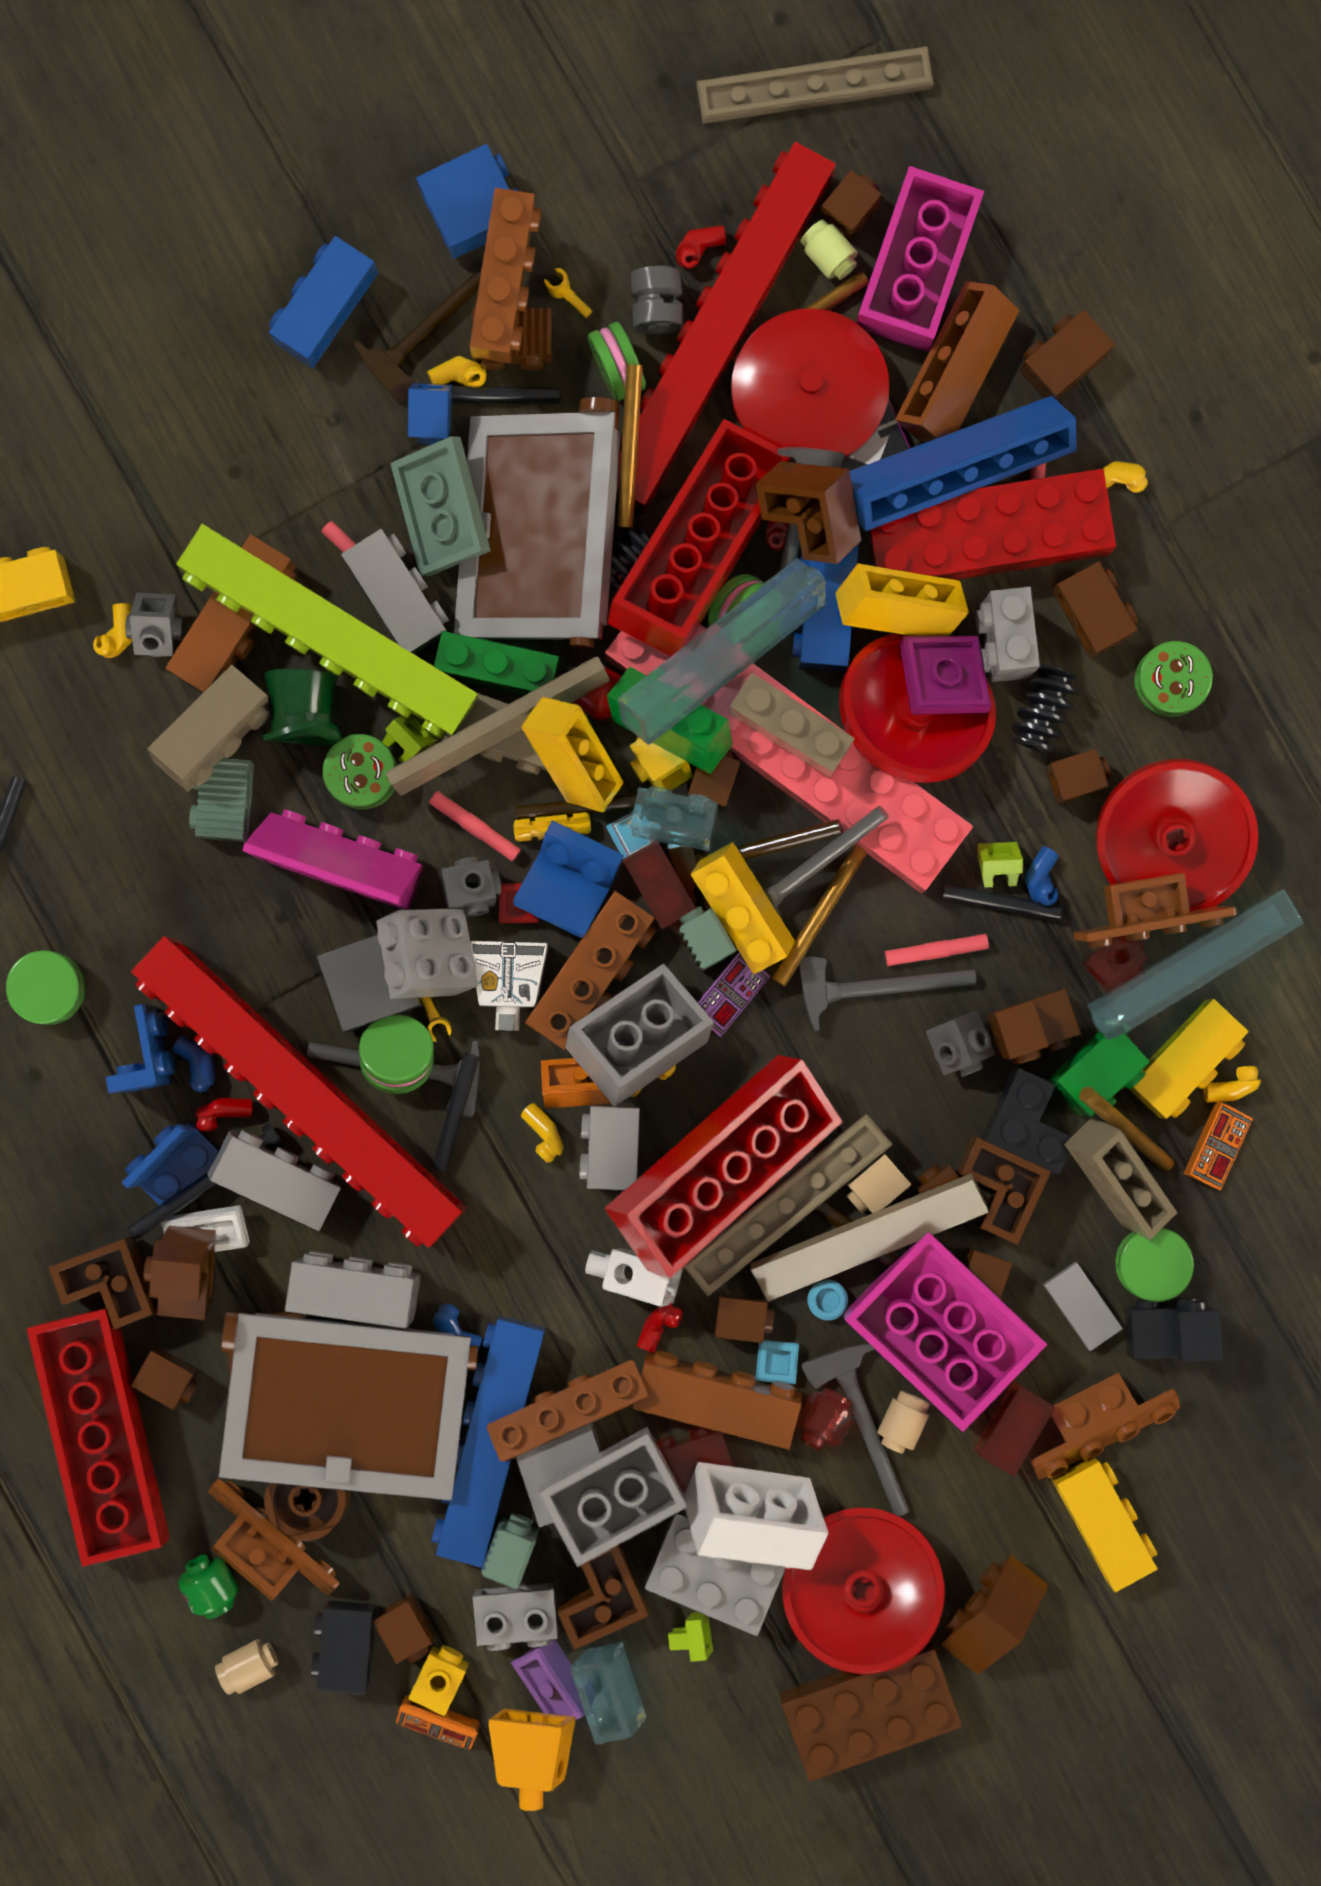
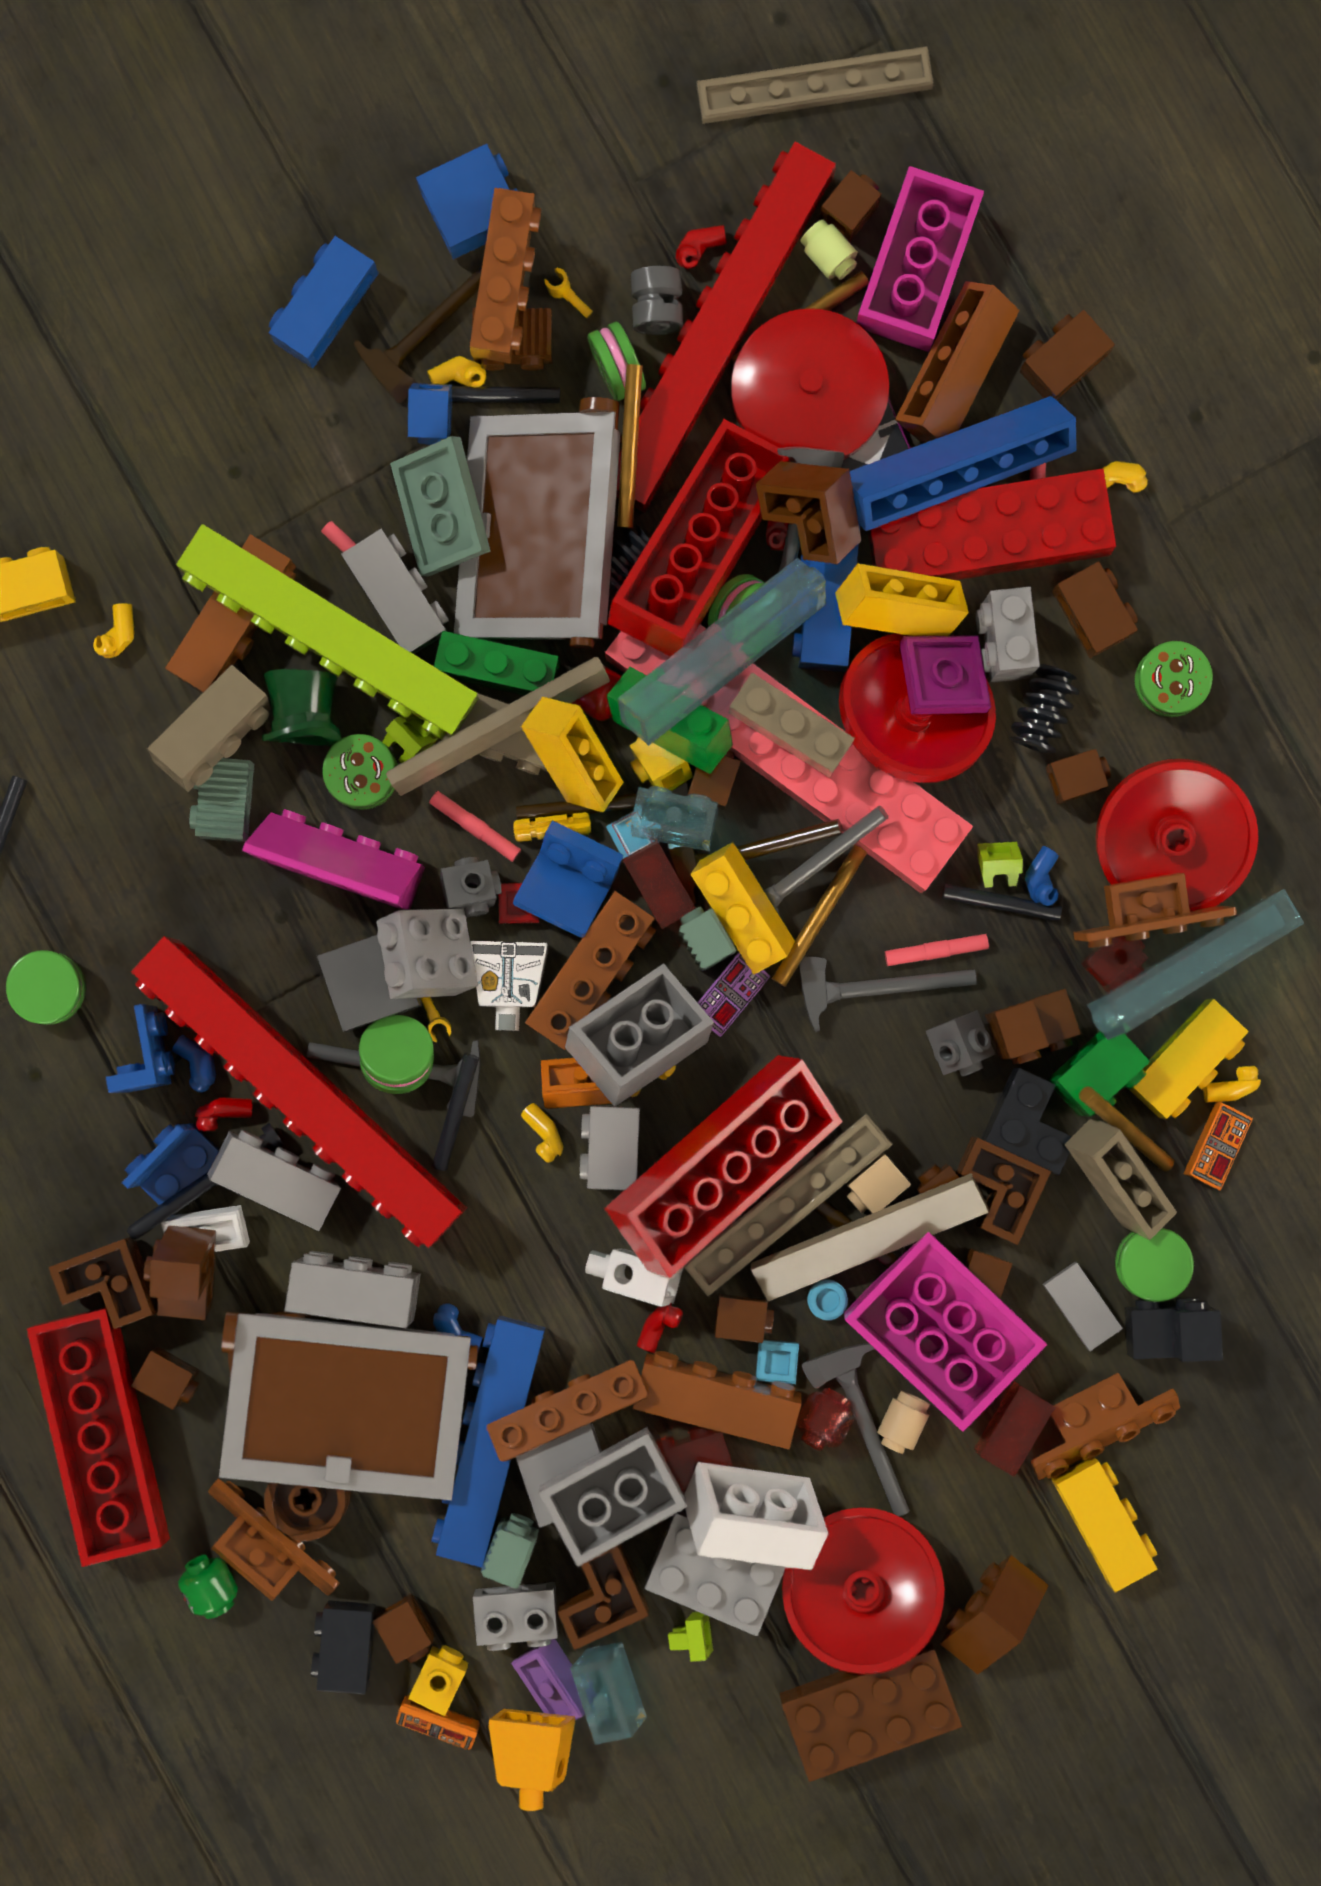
(155, 624): dark grey brick -> none
(246, 1667): tan brick -> none

